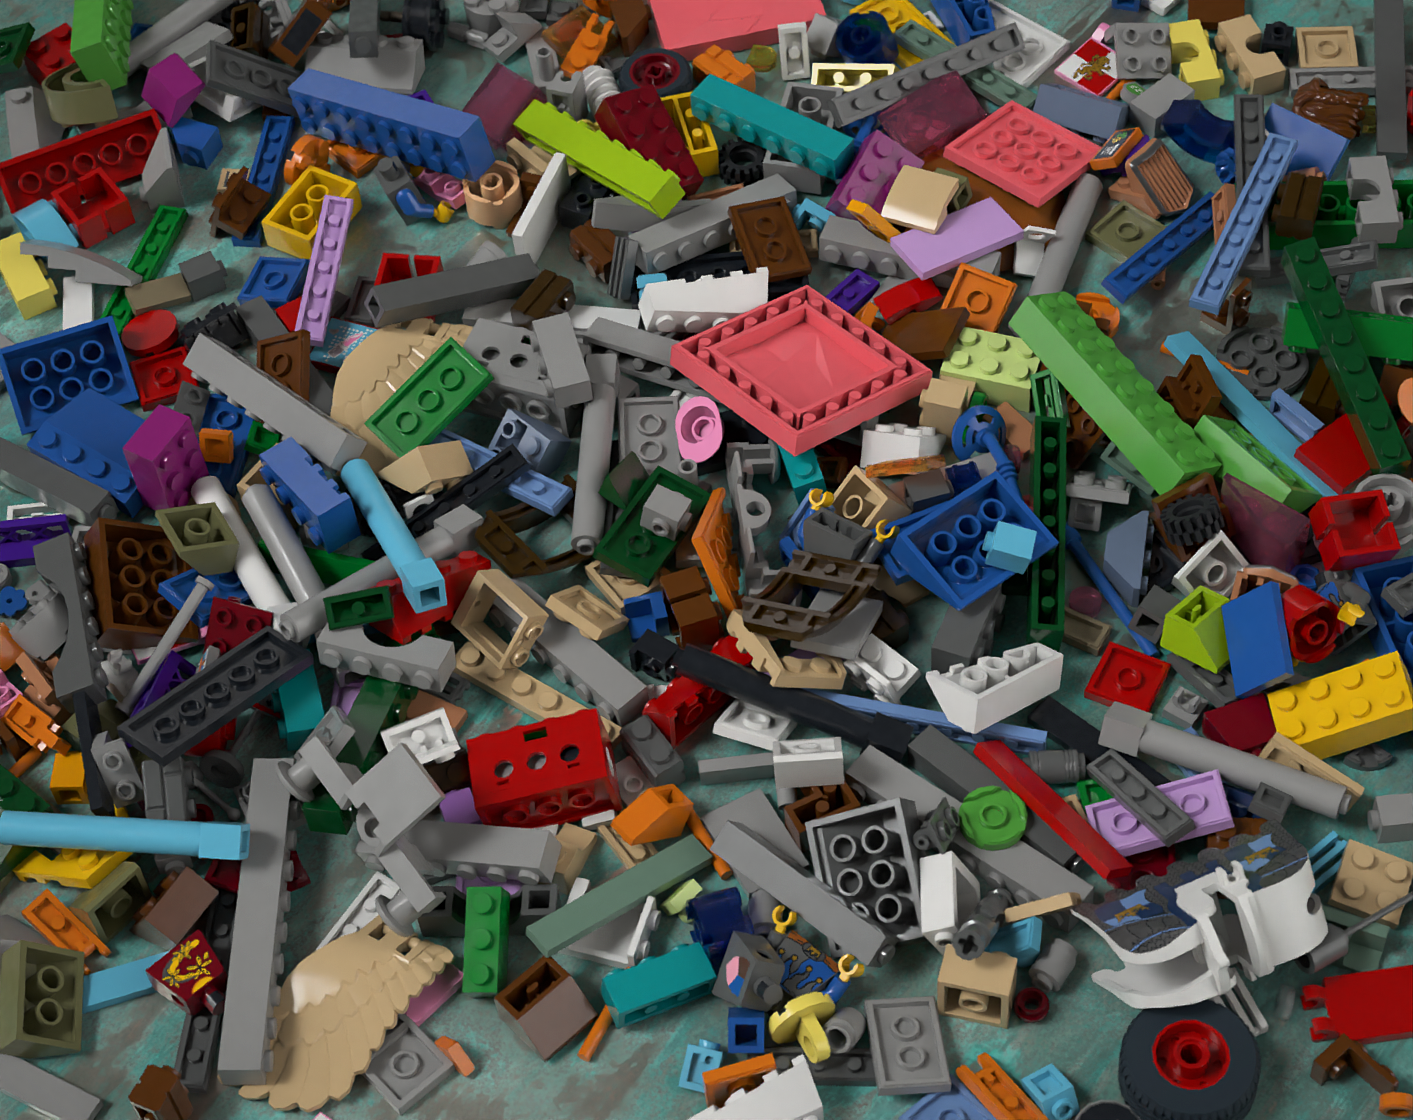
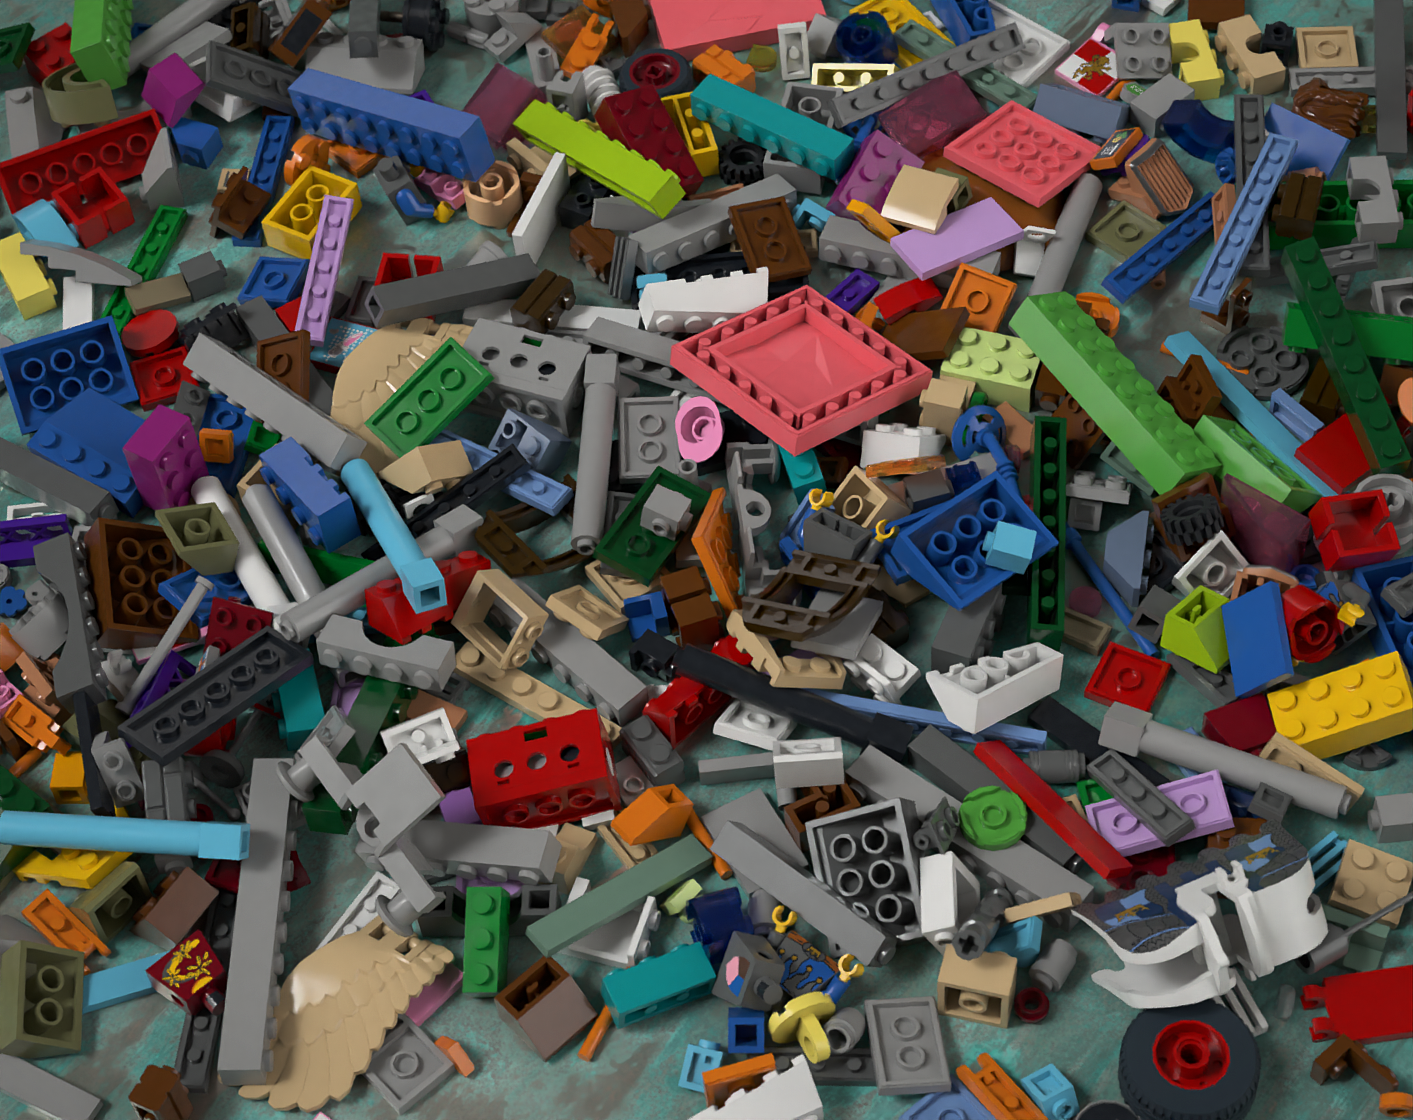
(359, 607): dark green slope -> none
(560, 360): light grey brick -> none
(624, 481): dark green slope -> none
(1054, 398): green tile -> none
(1185, 708): light grey tile -> none

